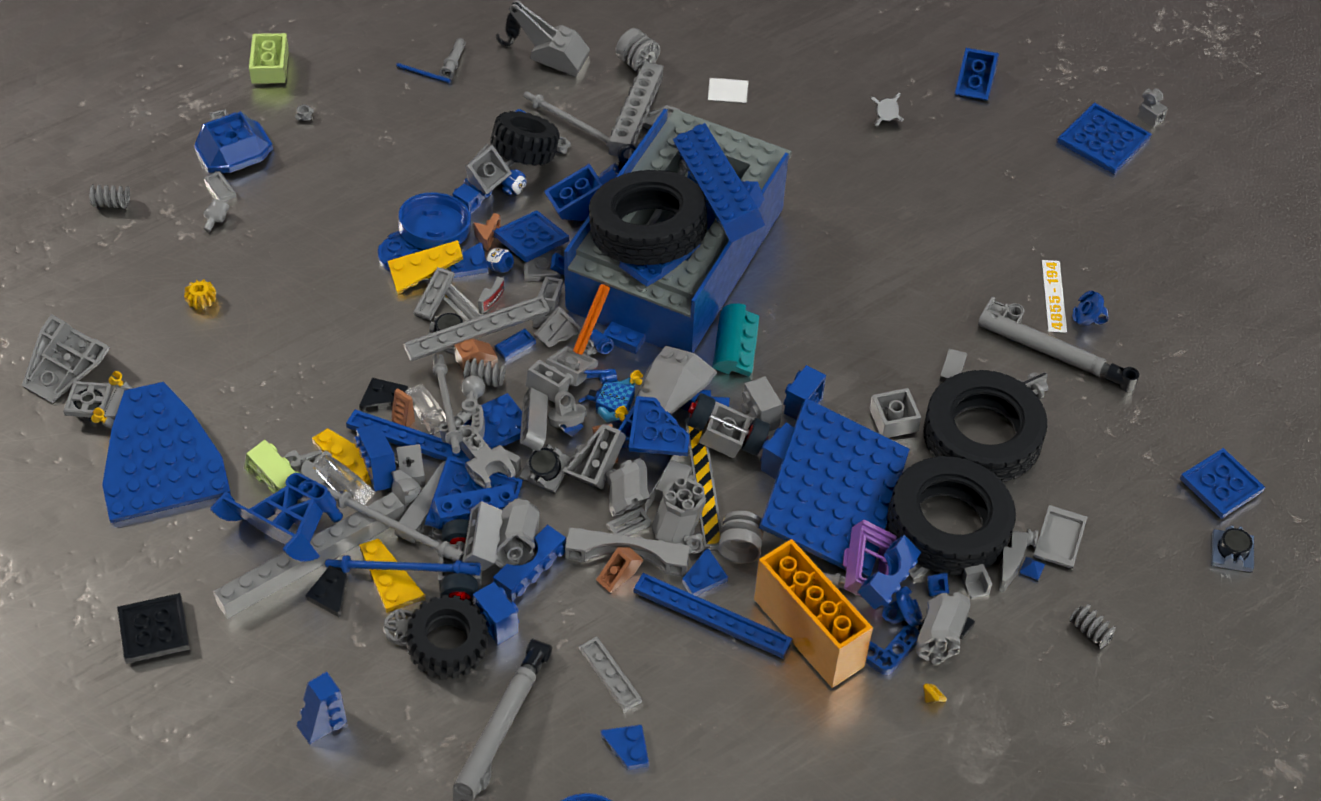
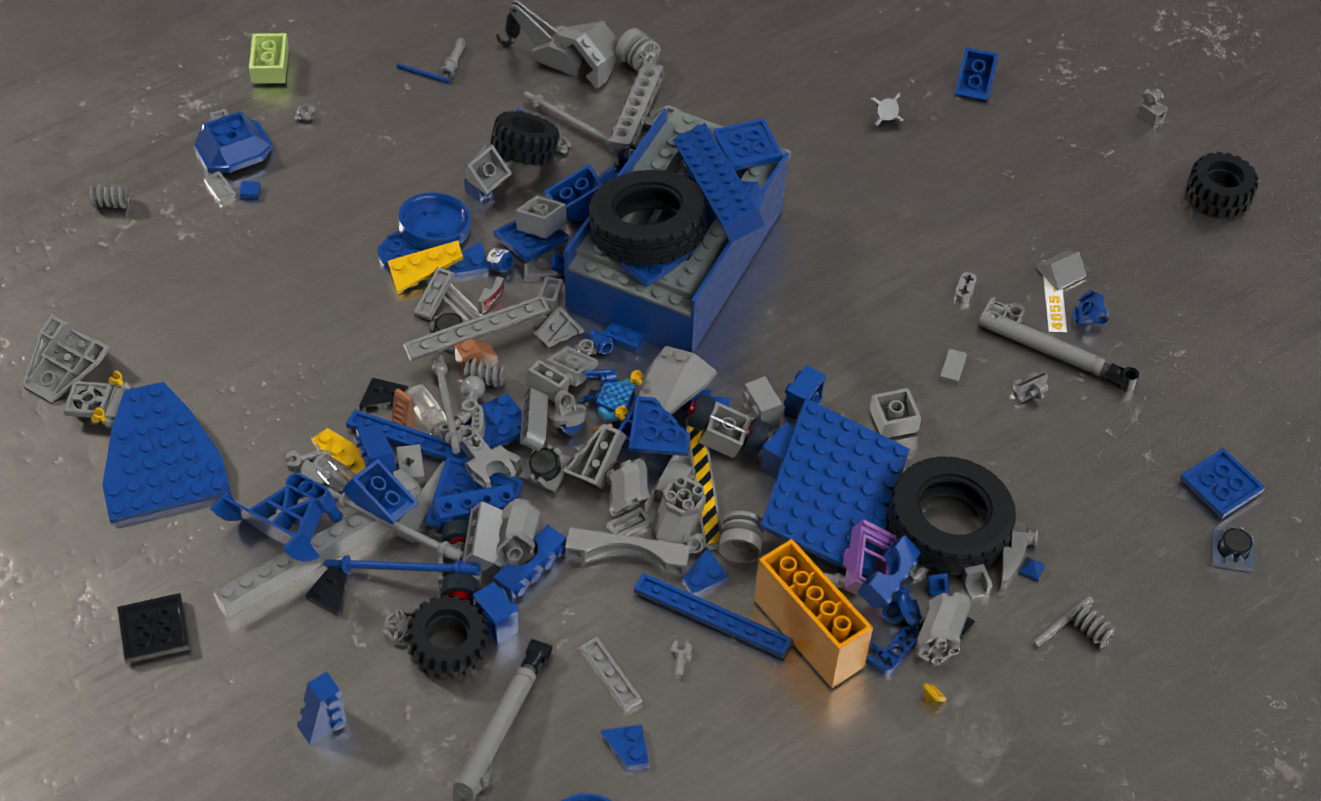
(200, 294): yellow gear -> none
(215, 213): light grey piece -> none
(249, 190): none -> blue tile
(268, 466): yellowish green wedge -> none
(380, 493): none -> blue slope
(393, 586): yellow wing -> none
(468, 196): blue brick -> none
(485, 233): nougat slope -> none
(514, 183): blue head -> none
(515, 344): blue tile -> none
(541, 216): none -> light grey brick
(591, 319): orange axle -> none
(596, 45): none -> light grey wedge
(619, 568): nougat slope -> none
(680, 655): none -> light grey bar
(728, 90): white sticker -> none
(736, 340): teal brick -> none
(748, 144): none -> blue plate
(968, 288): none -> light grey beam
(993, 392): black tyre -> none
(1059, 624): none -> light grey bar
(1060, 536): light grey piece -> none
(1063, 269): none -> light grey slope
(1104, 138): blue tile -> none
(1216, 198): none -> black tyre

